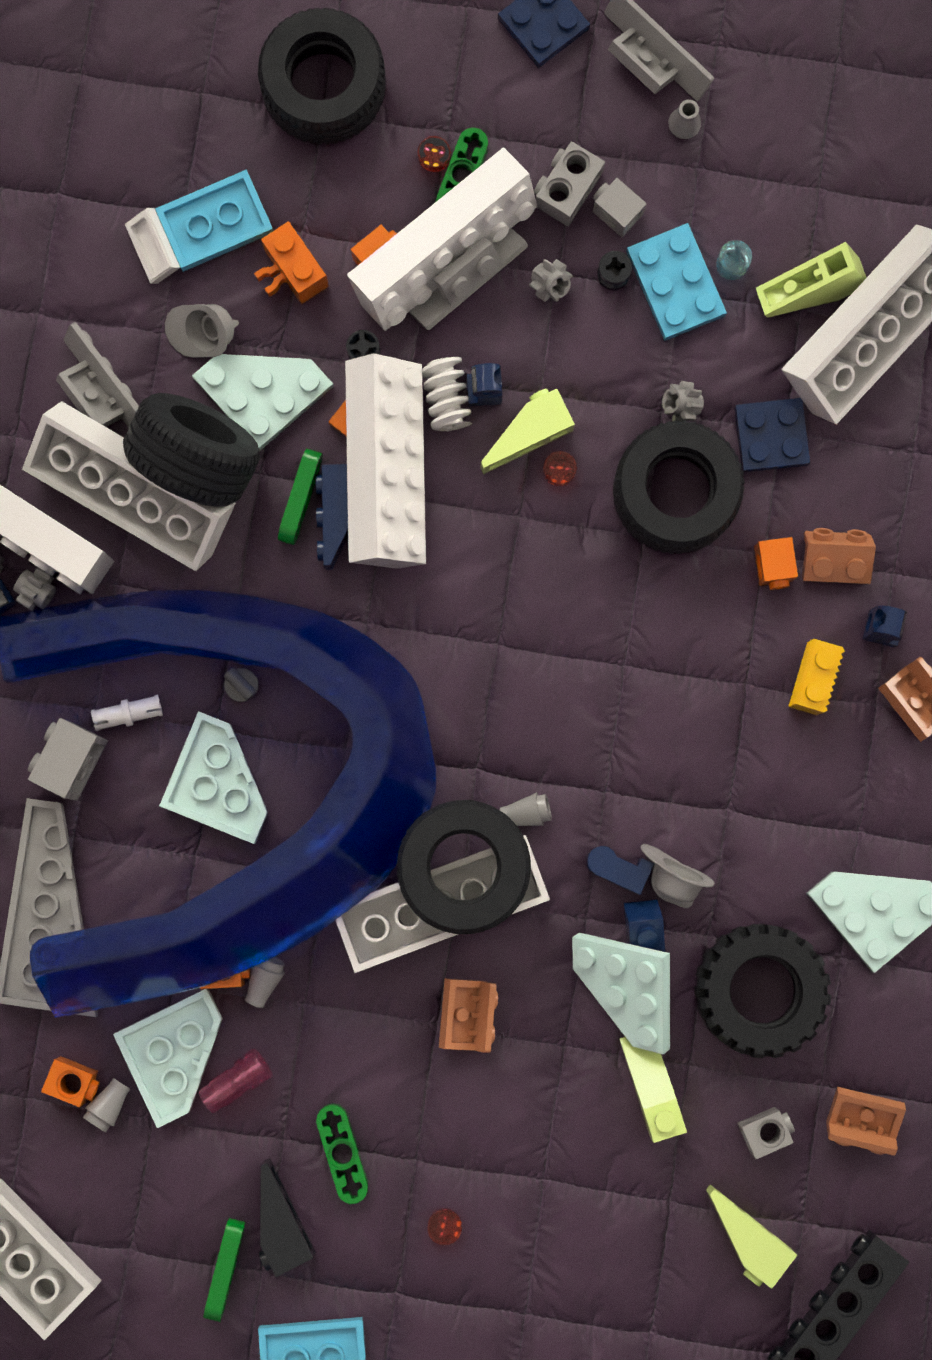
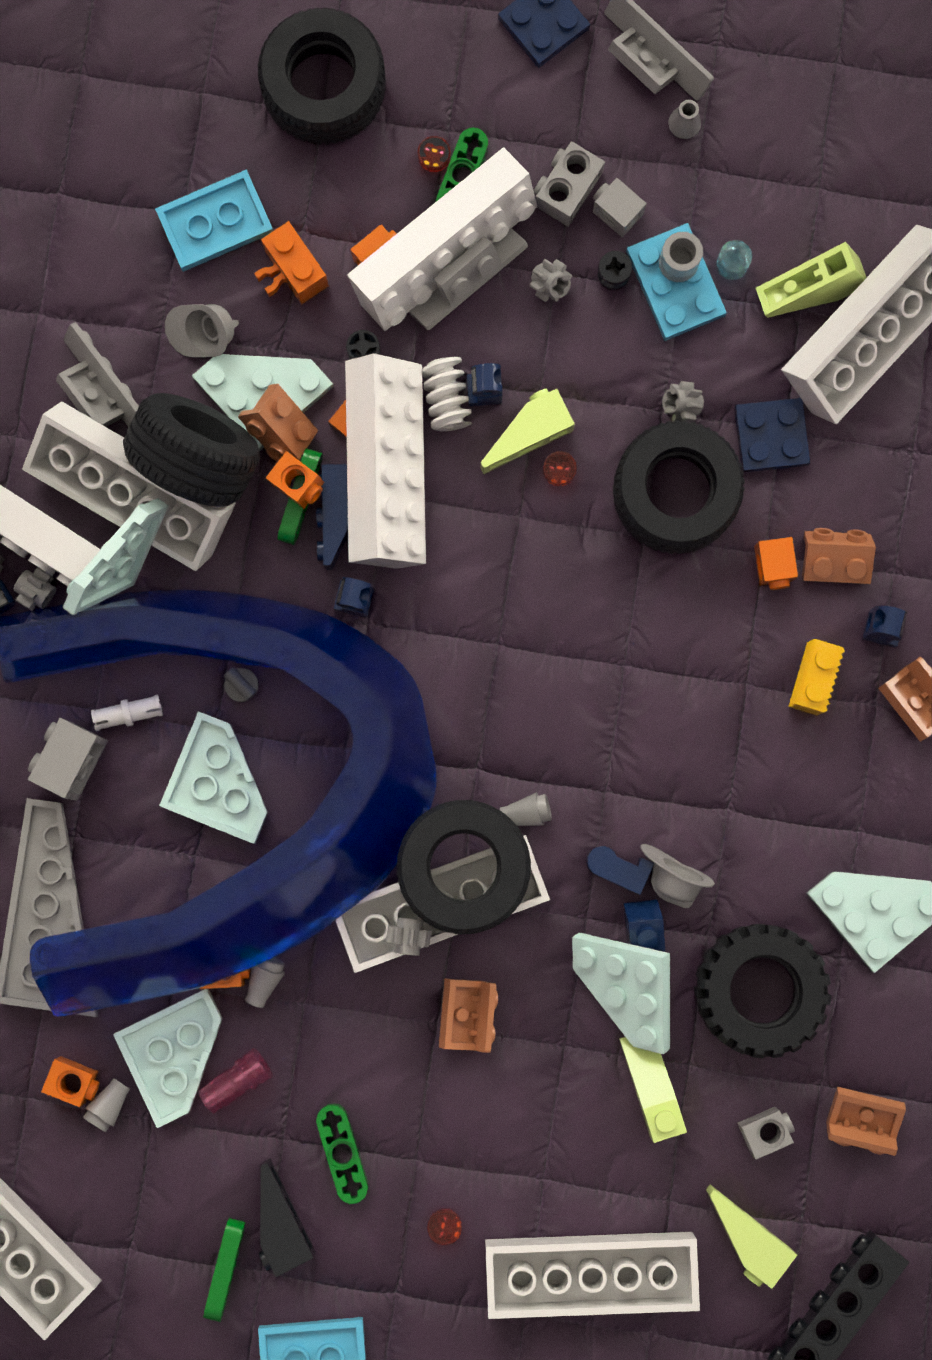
(118, 560): none -> light aqua plate
(152, 245): white tile -> none
(279, 424): none -> nougat bracket
(286, 470): none -> orange brick
(354, 597): none -> dark blue leg
(408, 936): none -> light grey gear
(592, 1275): none -> white brick
(680, 256): none -> light grey piece

